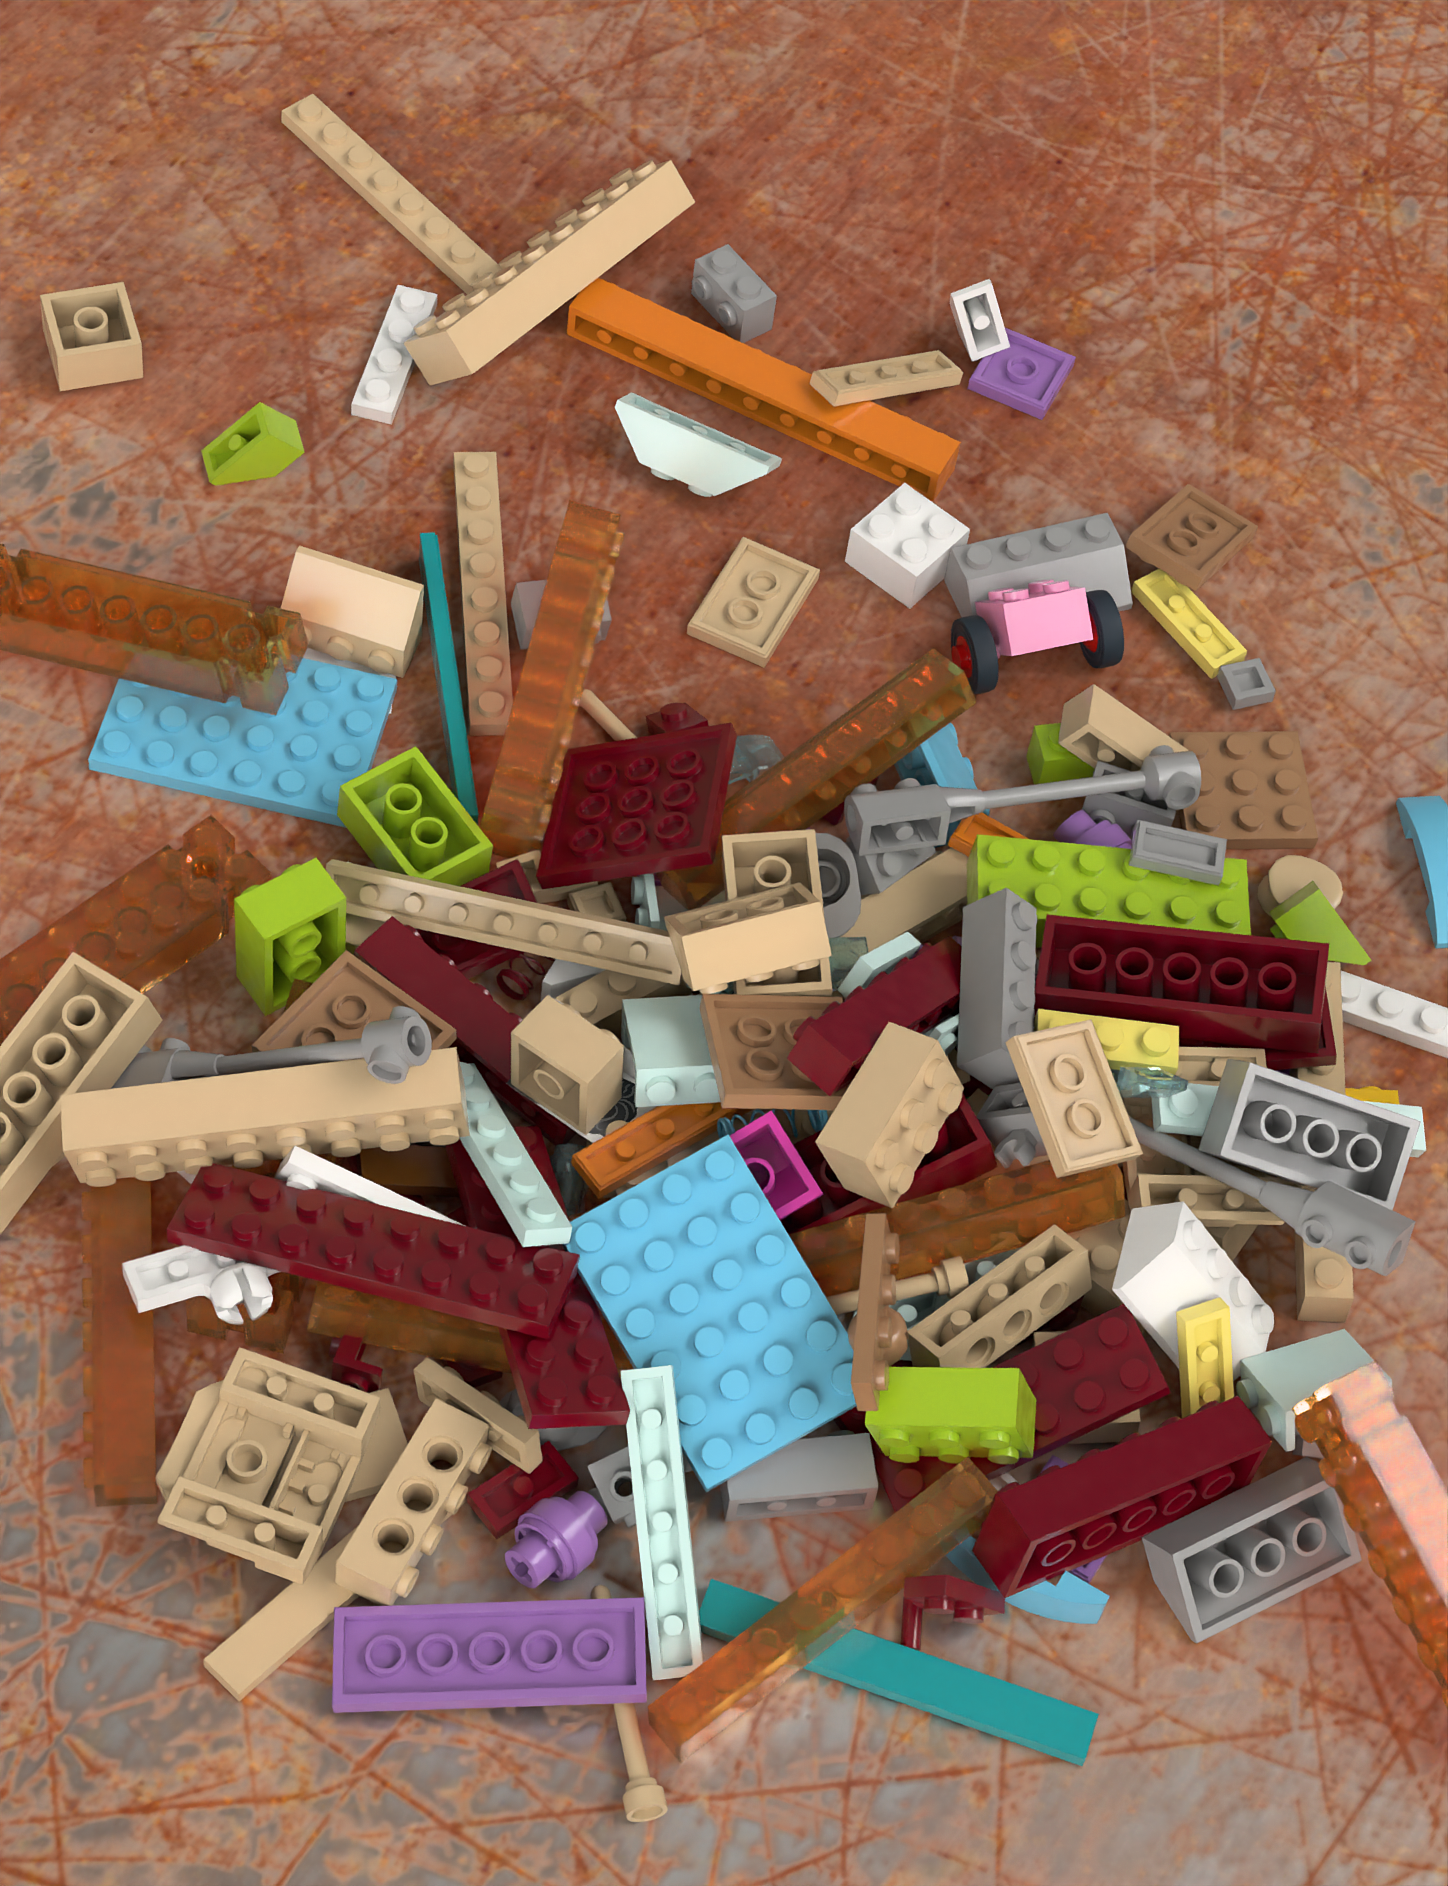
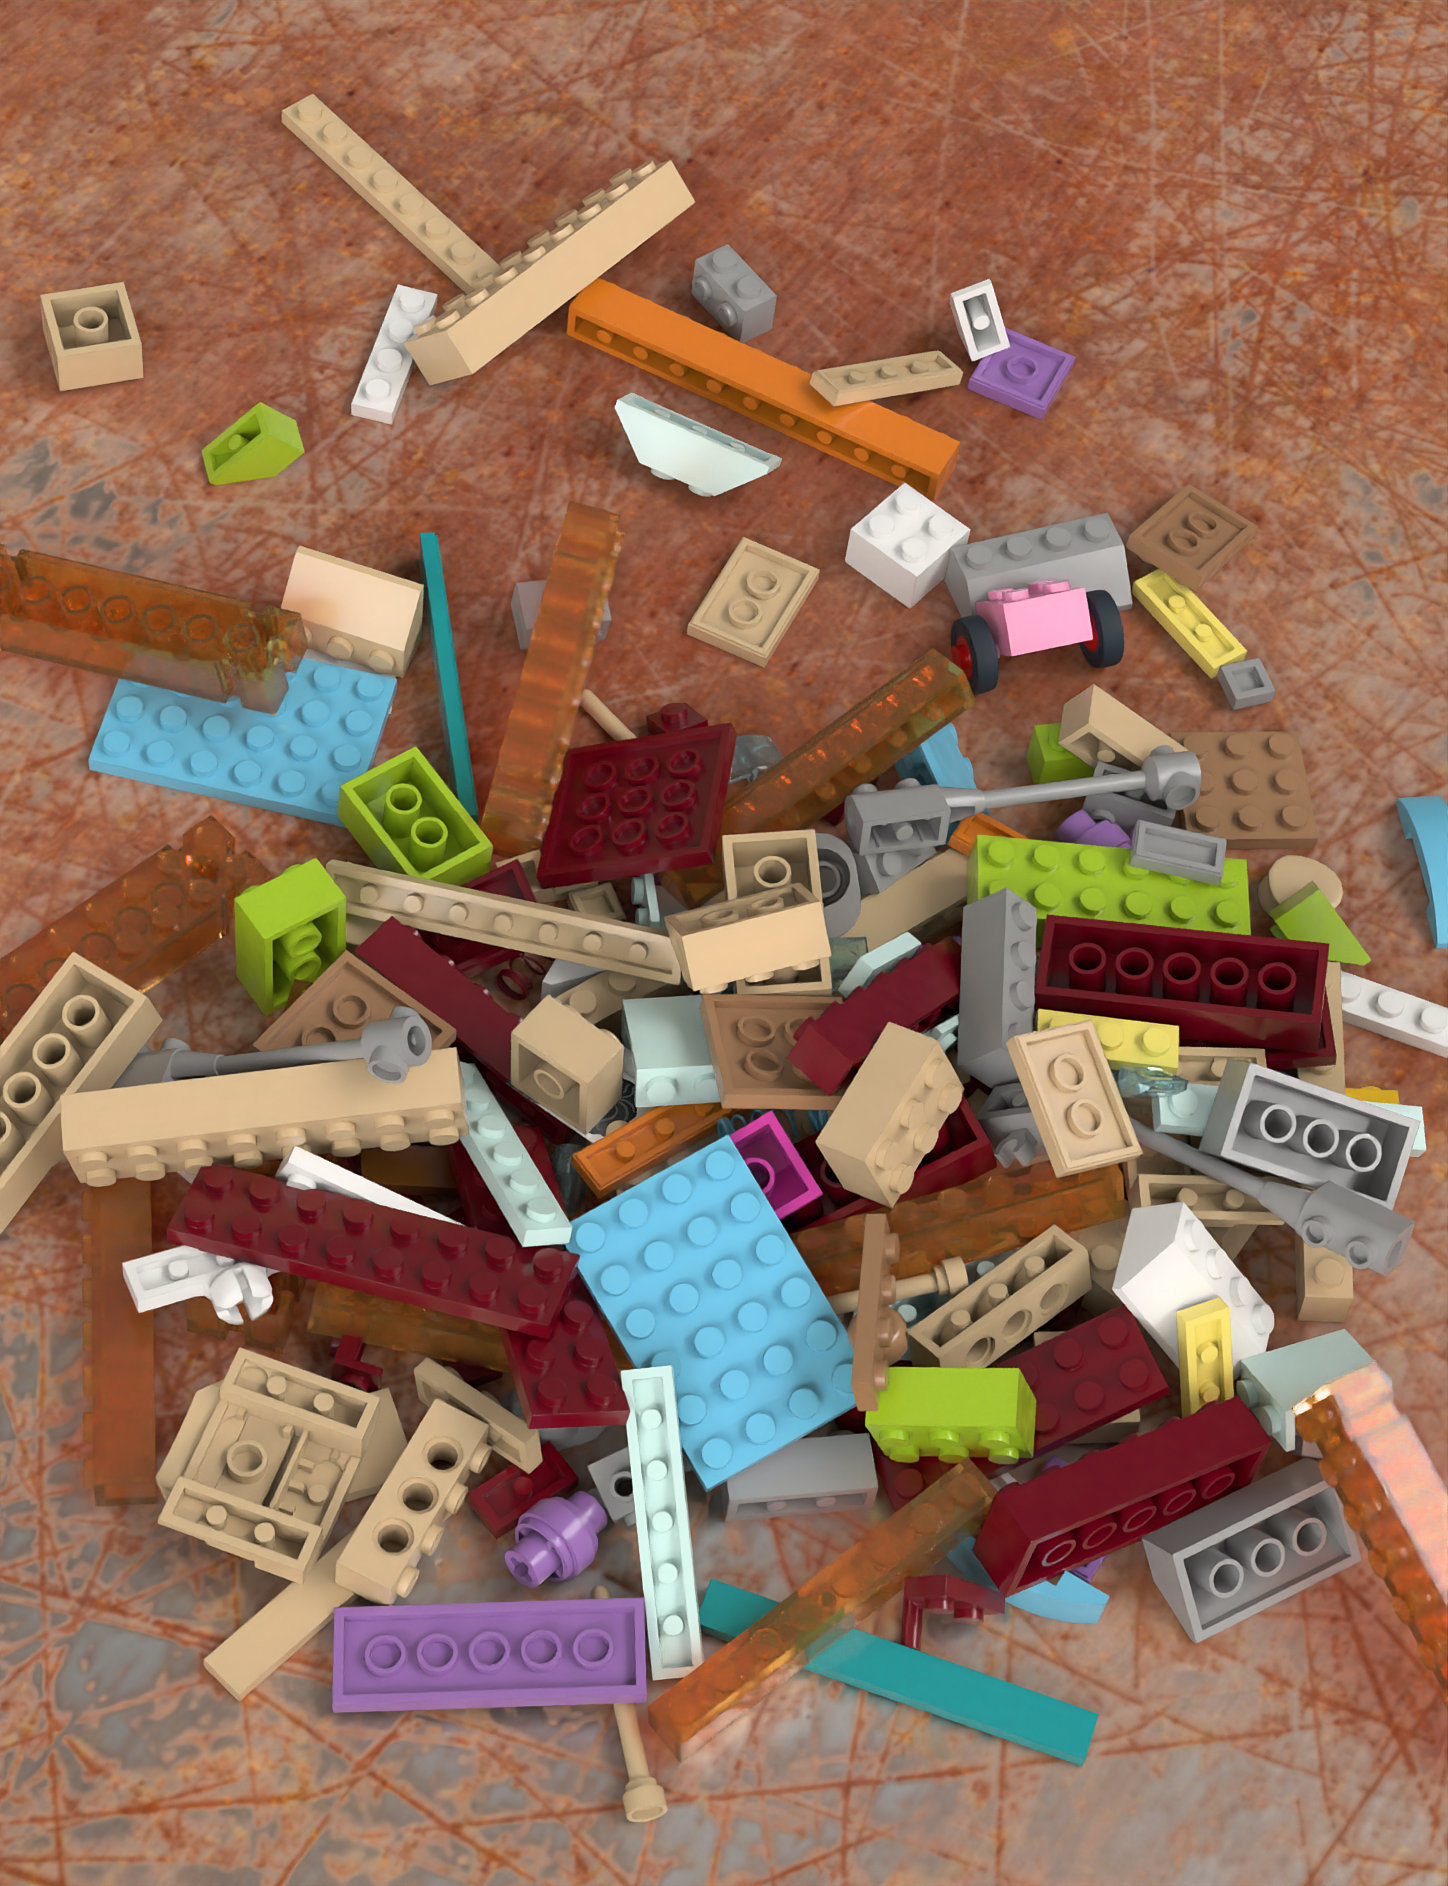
(482, 593): tan plate -> none

